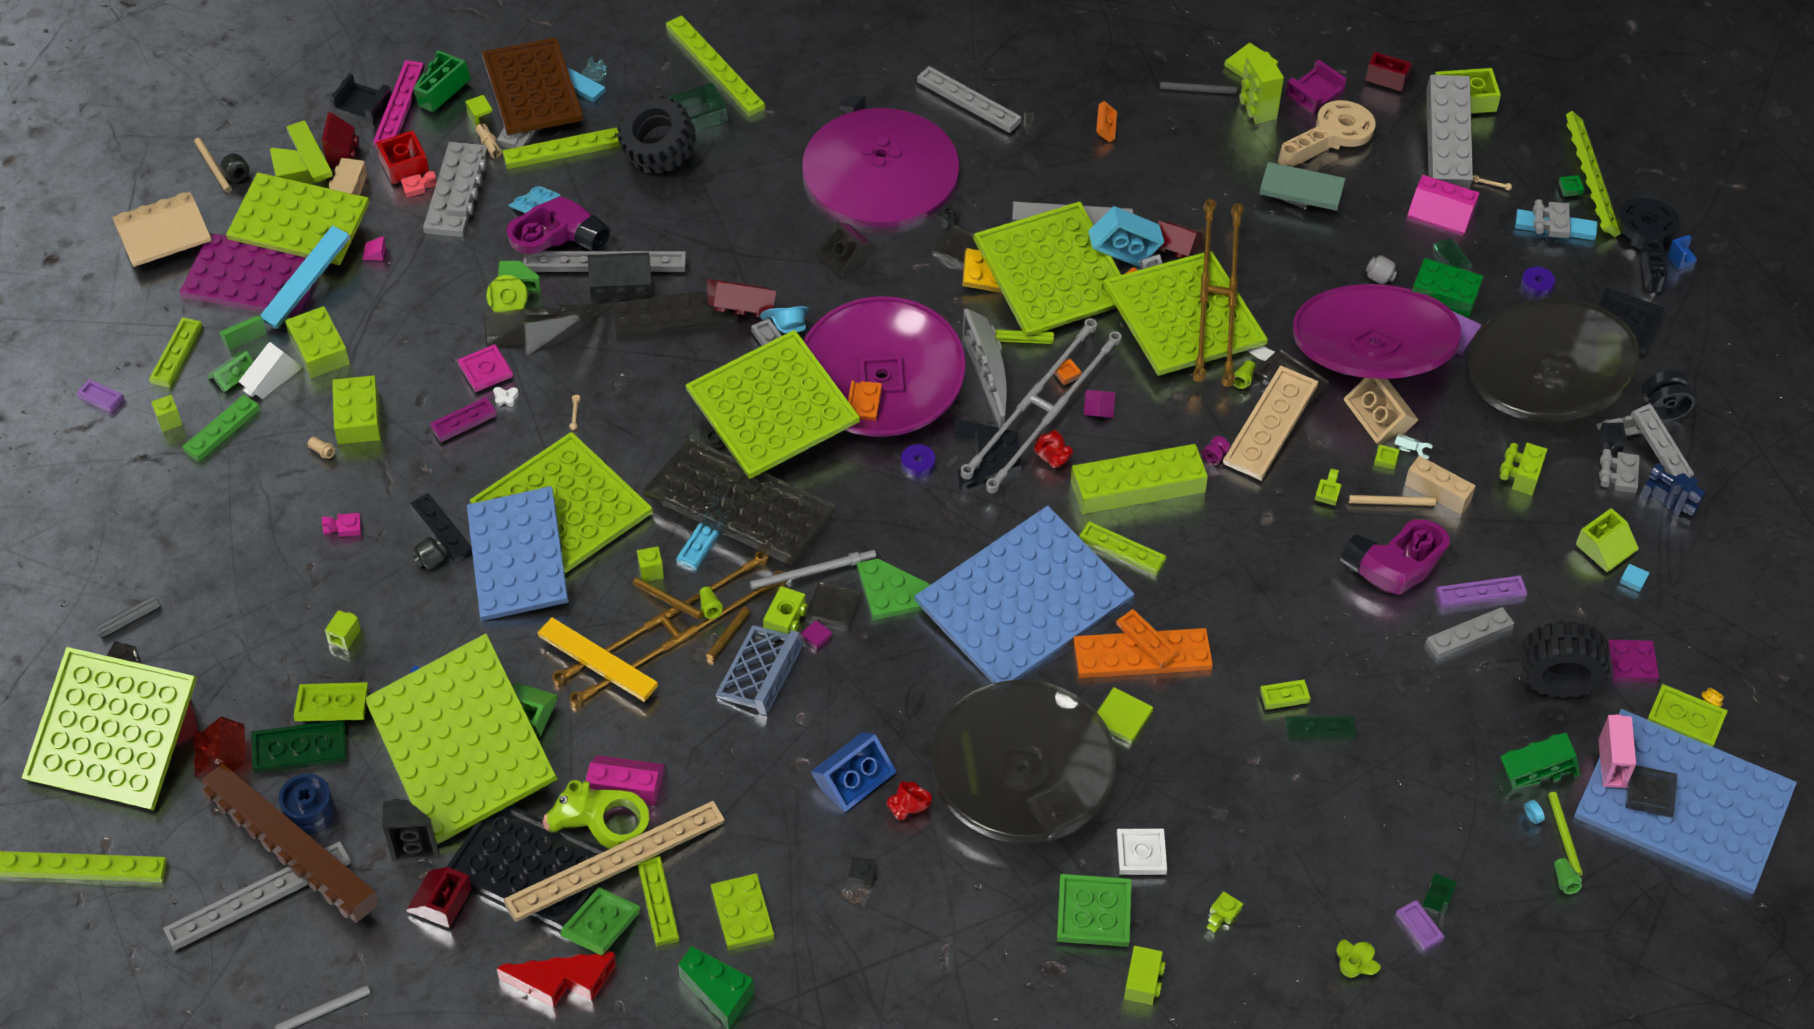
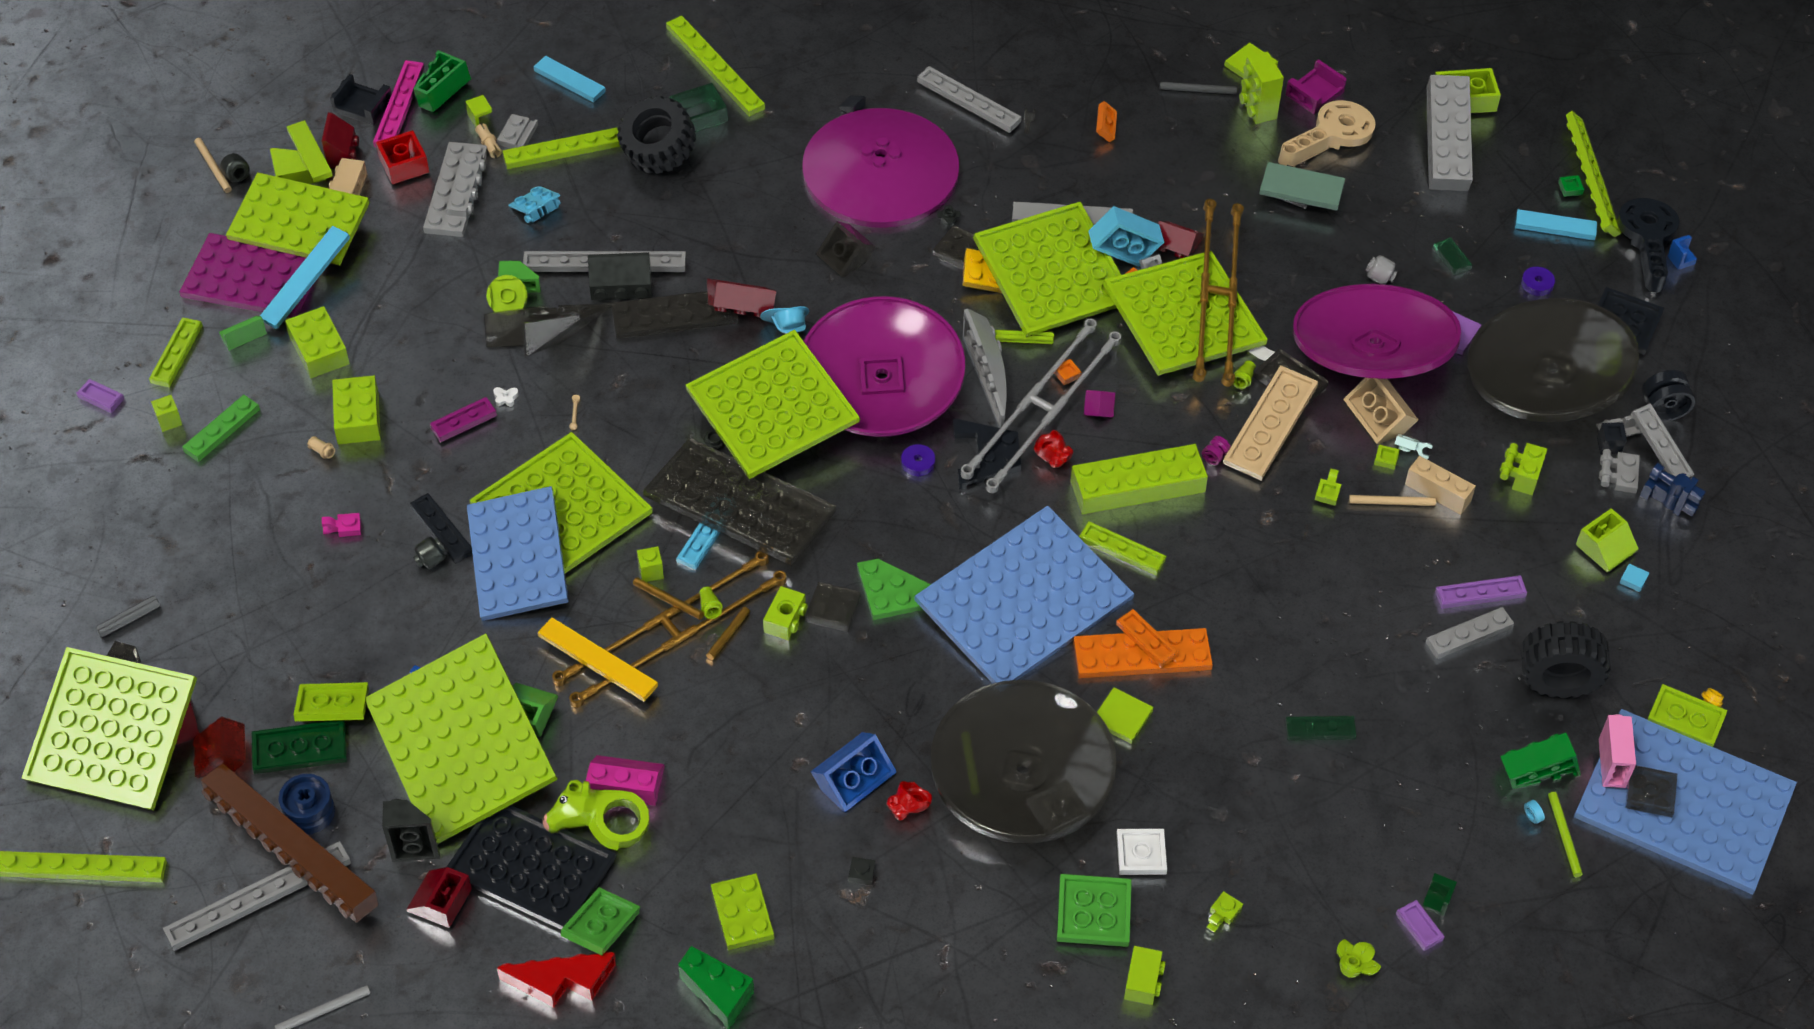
(161, 228): tan slope -> none
(232, 370): bright green panel -> none
(269, 372): white slope -> none
(343, 629): lime brick -> none
(375, 249): dark pink slope -> none
(416, 185): coral plate -> none
(485, 368): dark pink plate -> none
(532, 86): reddish brown plate -> none
(554, 224): magenta piece -> none
(595, 71): clear light blue tile -> none
(613, 861): tan plate -> none
(658, 901): lime tile -> none
(765, 331): light grey plate -> none
(777, 670): sand blue fence -> none
(816, 635): magenta tile -> none
(852, 559): light grey bar -> none
(865, 399): orange plate -> none
(1285, 694): lime plate -> none
(1388, 71): dark red slope -> none
(1403, 561): magenta piece -> none
(1443, 205): dark pink slope -> none
(1449, 285): green brick -> none
(1476, 179): tan hinge -> none
(1558, 219): light grey plate -> none
(1567, 877): bright green cone -> none
(1633, 661): magenta plate -> none

